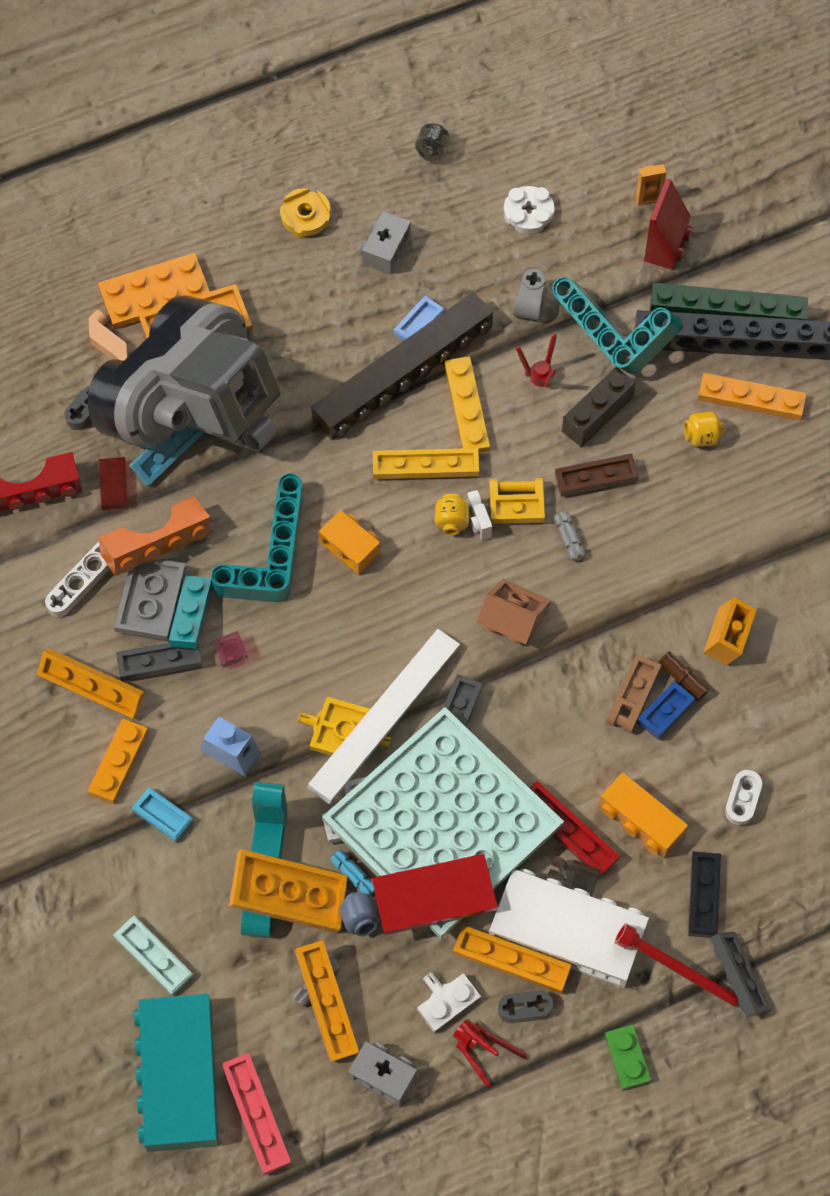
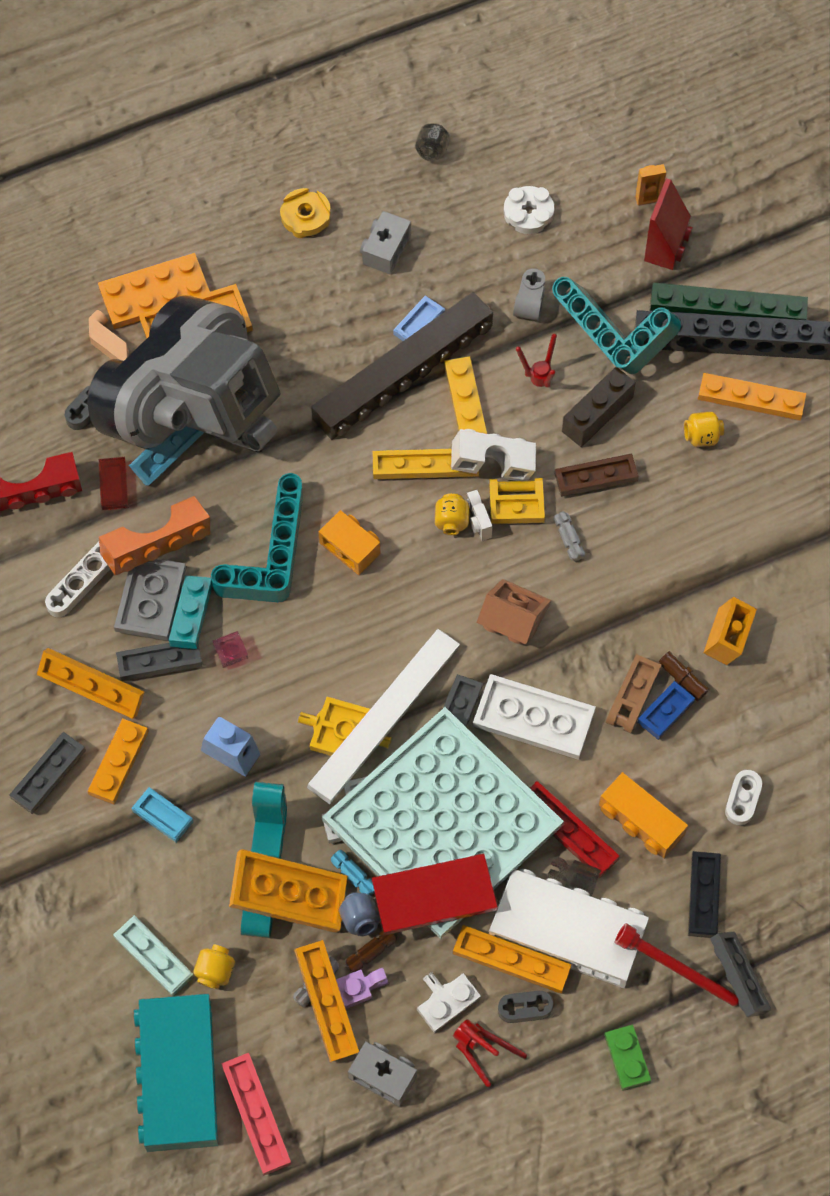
(47, 772): none -> dark grey plate
(214, 967): none -> yellow head
(356, 988): none -> lavender plate
(370, 951): none -> reddish brown axle
(514, 456): none -> white arch
(534, 716): none -> white plate

